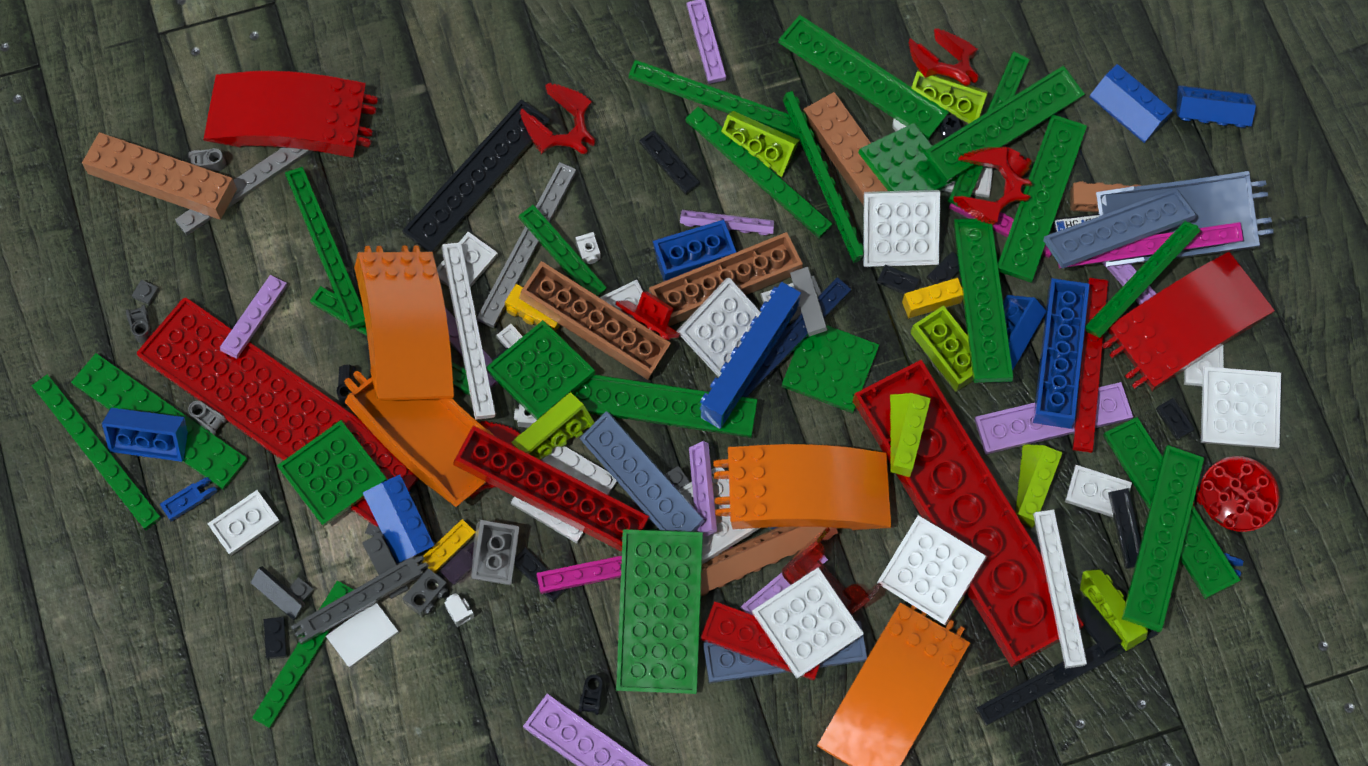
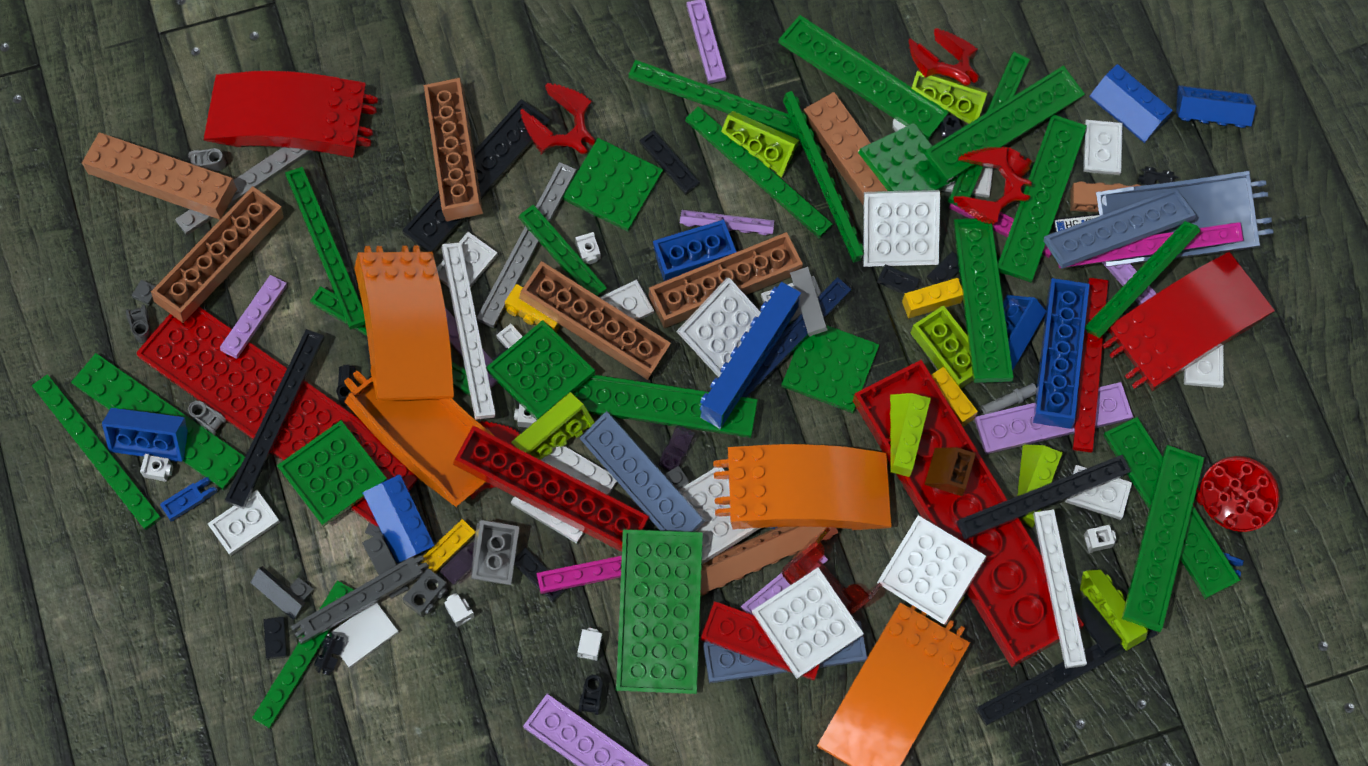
(161, 473): none -> white brick
(217, 254): none -> nougat brick
(274, 419): none -> black plate
(330, 645): none -> black hinge
(453, 149): none -> nougat brick
(590, 644): none -> white brick
(612, 184): none -> green plate
(652, 313): red bracket -> none
(677, 448): none -> clear purple slope
(703, 487): lavender plate -> none
(950, 469): none -> reddish brown slope
(955, 397): none -> yellow brick
(1016, 396): none -> light grey pin
(1042, 497): none -> black plate
(1102, 147): none -> white tile
(1105, 533): none -> white brick
(1125, 526): black tile -> none
(1149, 176): none -> black hinge
(1175, 419): black plate -> none
(1241, 407): white plate -> none

